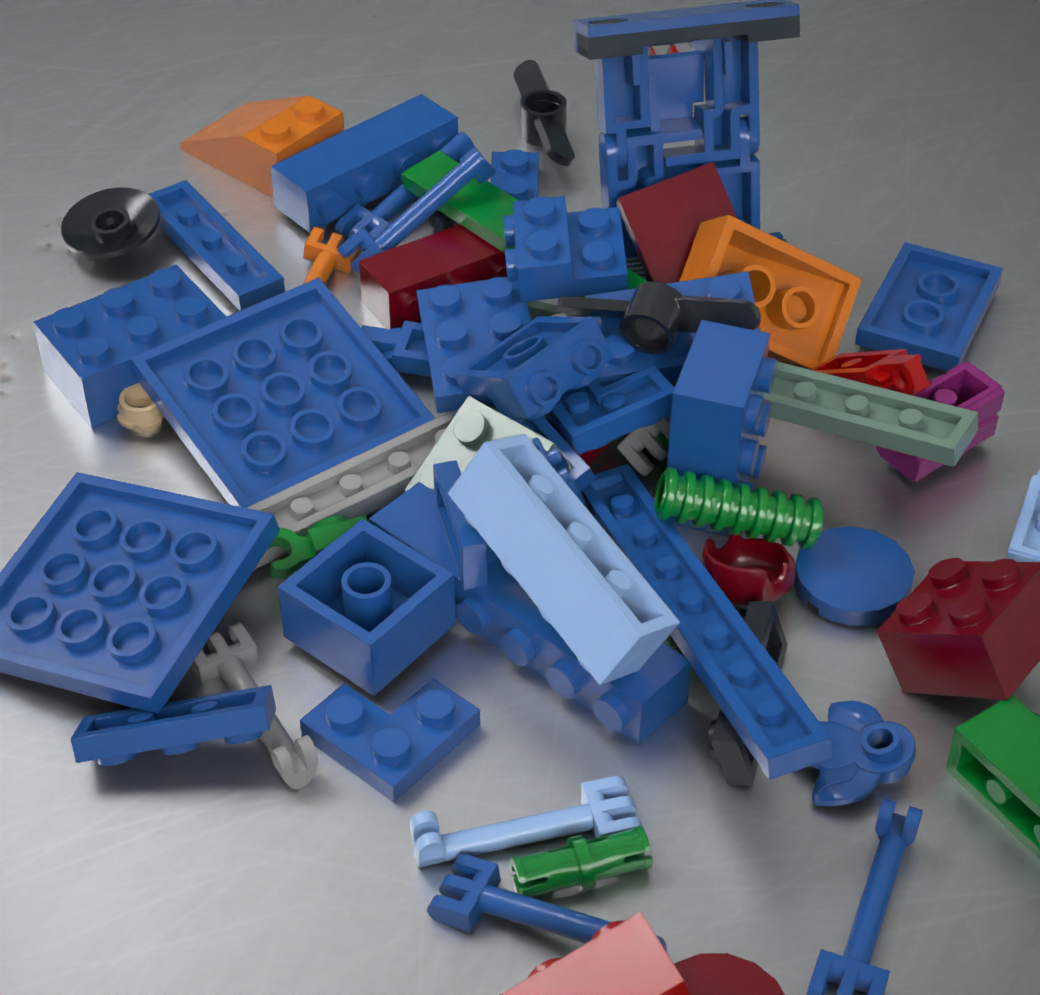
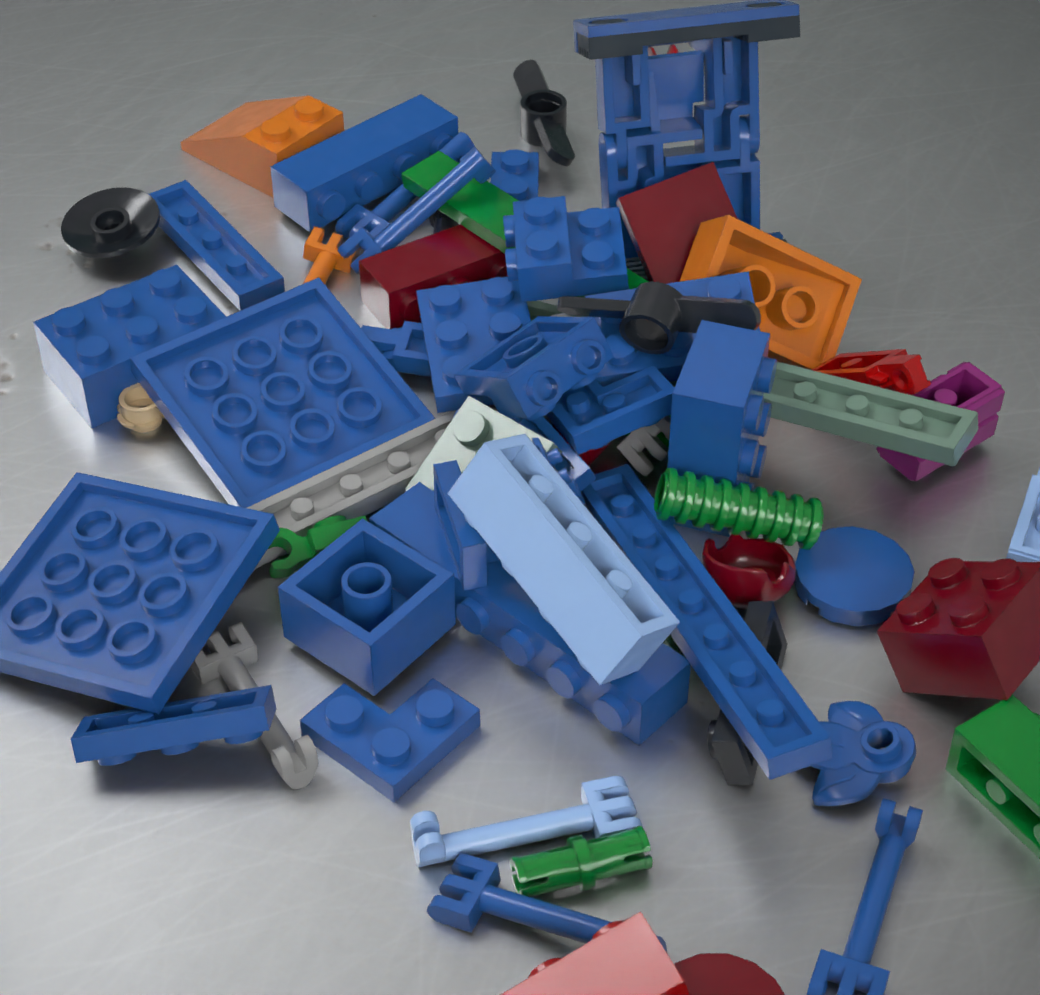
(929, 306): blue plate -> none

